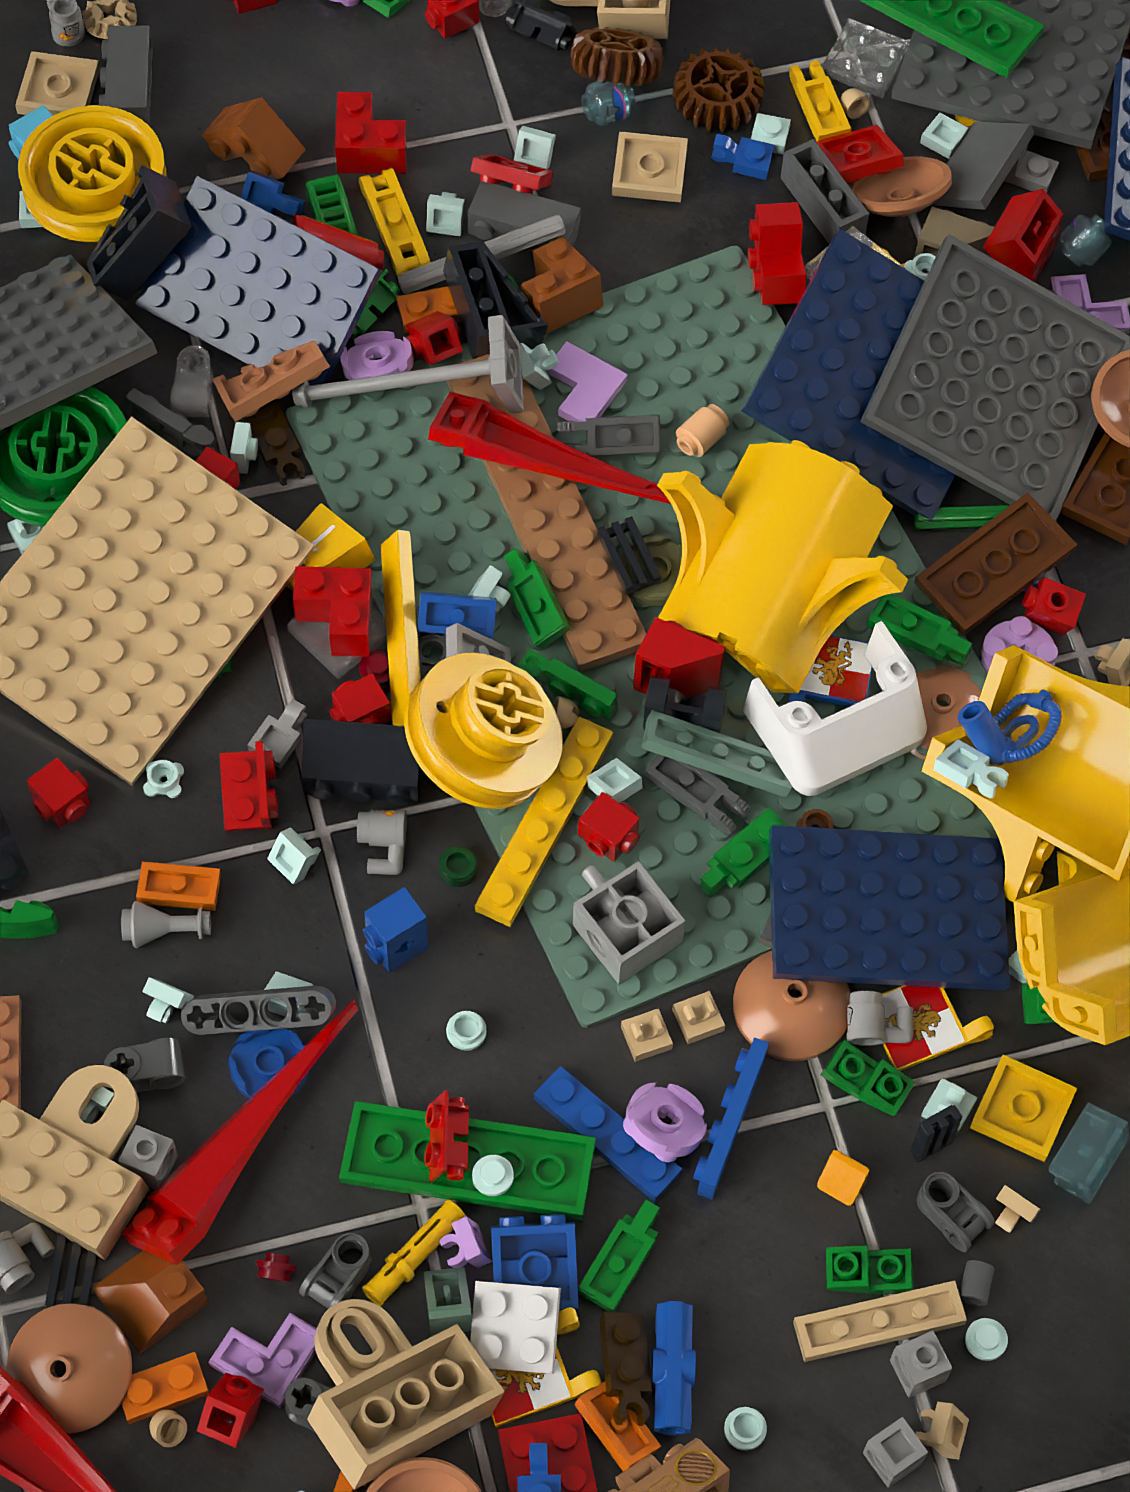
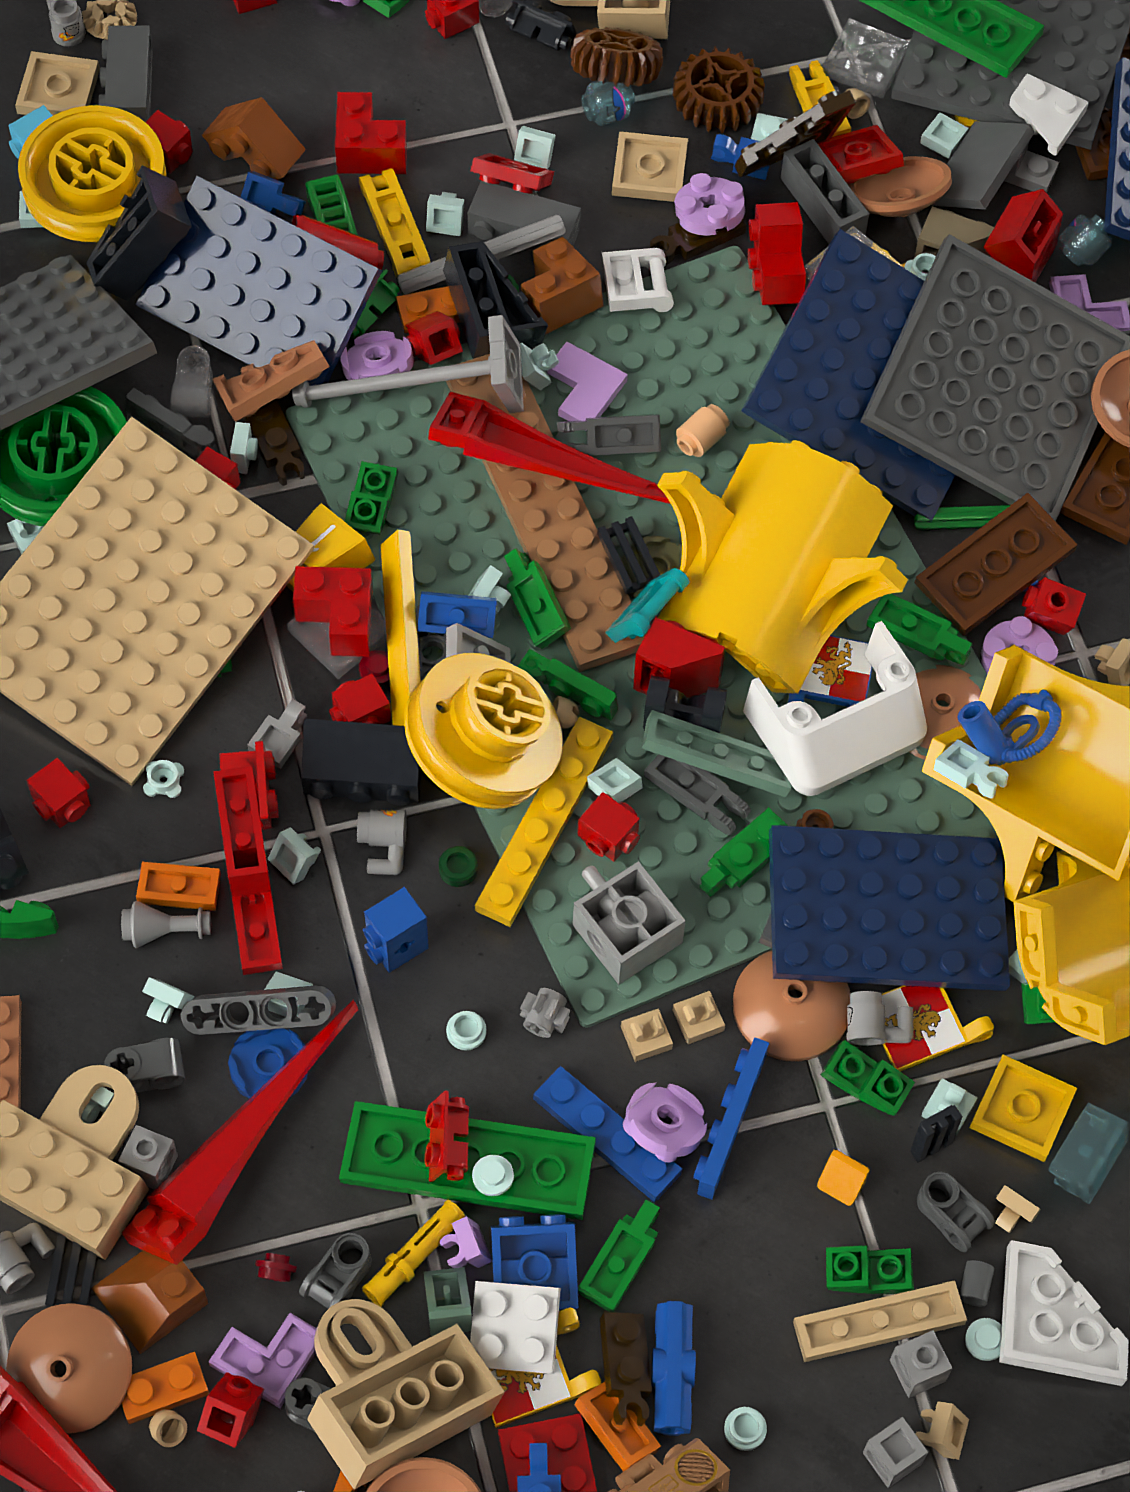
(174, 139): none -> red brick
(247, 870): none -> red bracket
(371, 497): none -> green slope
(545, 1012): none -> light grey gear
(625, 281): none -> white plate
(637, 616): none -> teal plate
(691, 244): none -> dark brown plate
(702, 190): none -> lavender plate
(816, 124): none -> dark brown plate
(1048, 110): none -> white wing
(1056, 1322): none -> white plate

